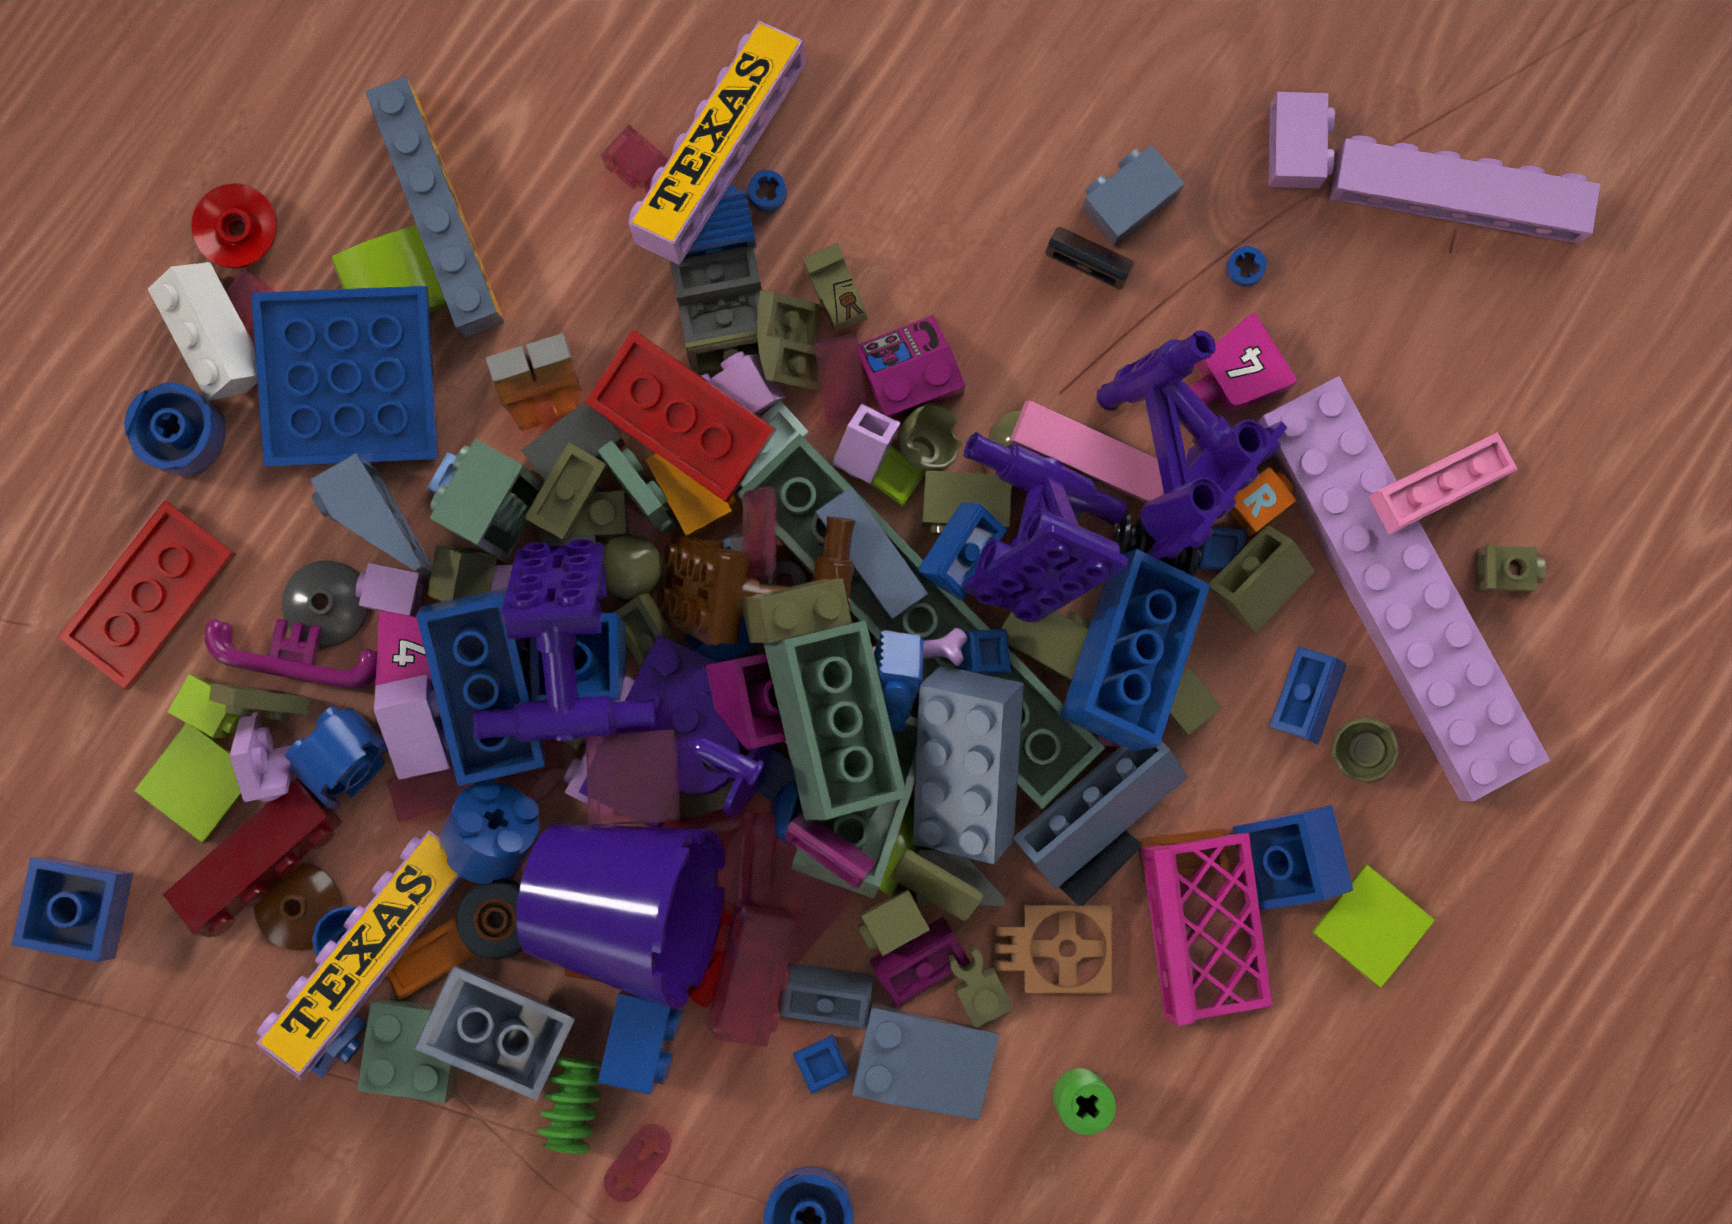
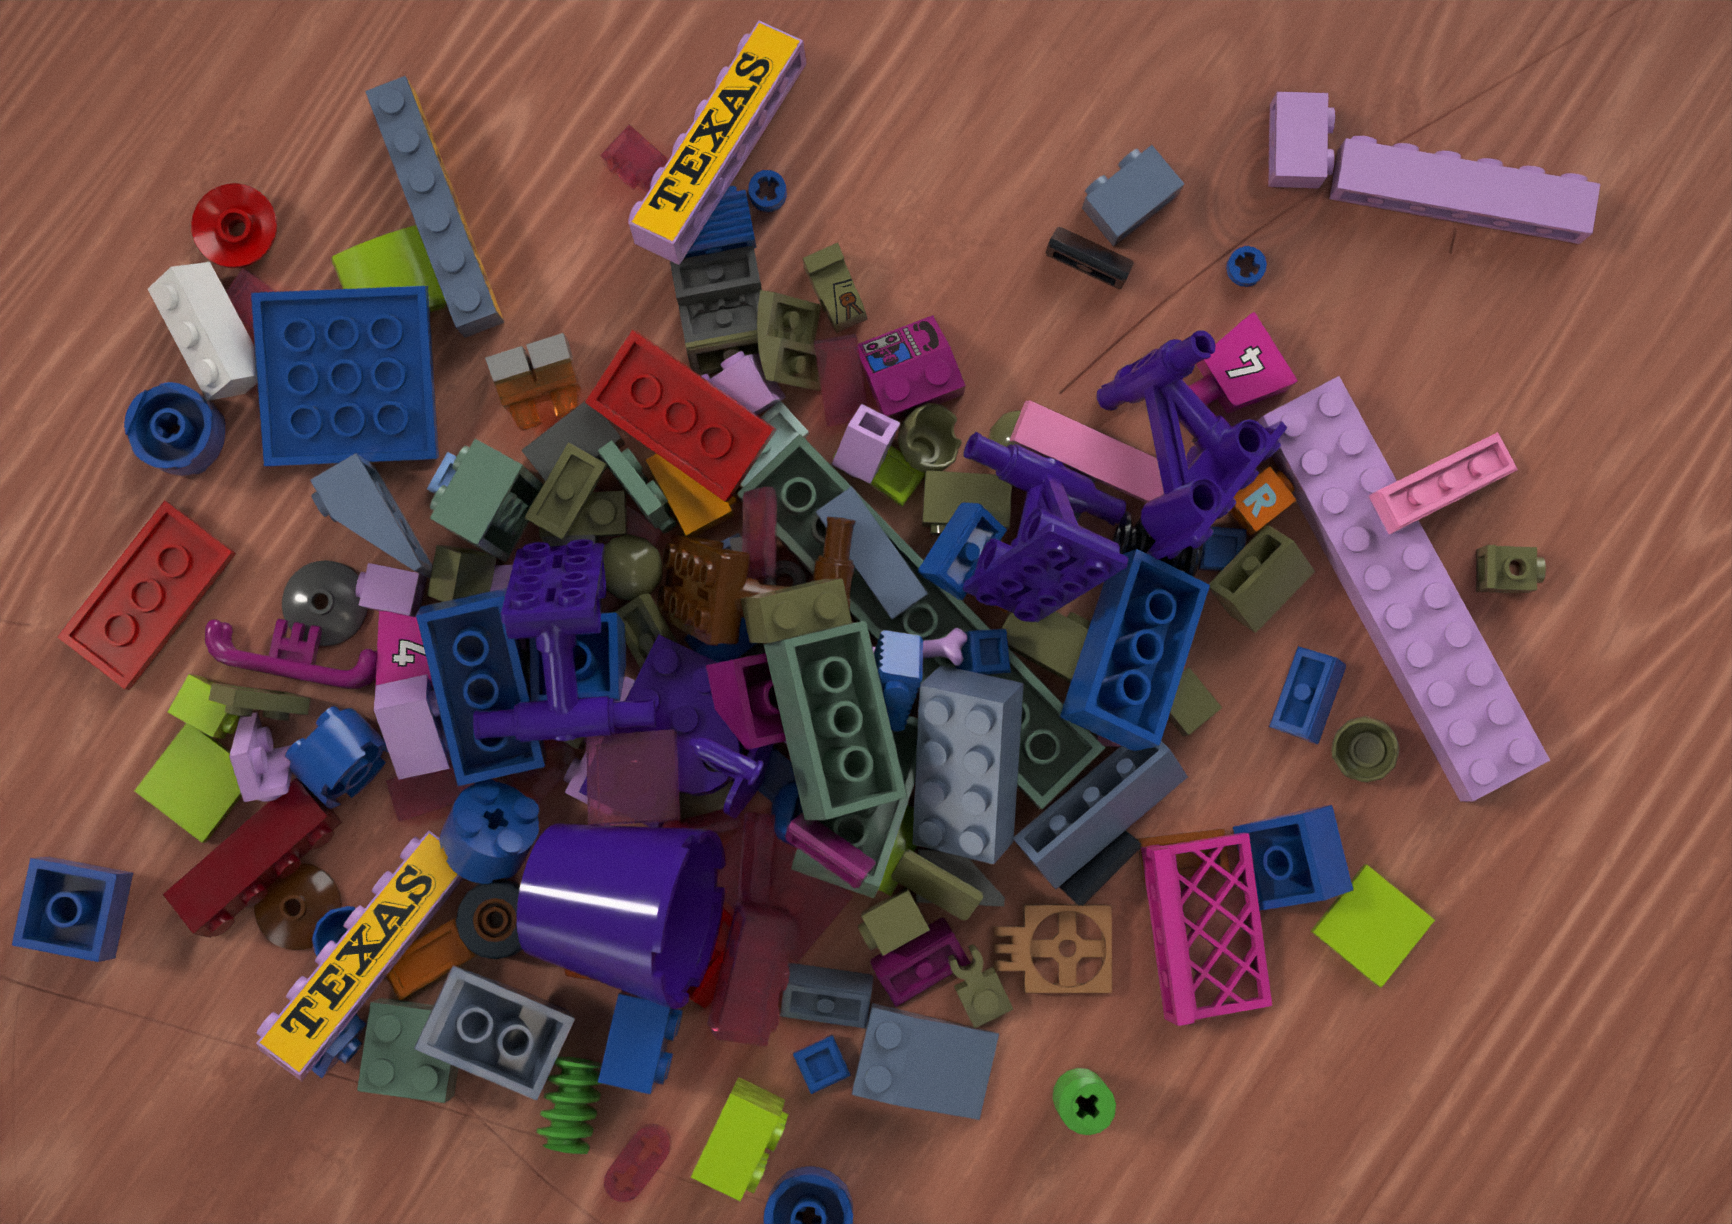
(736, 1147): none -> lime brick

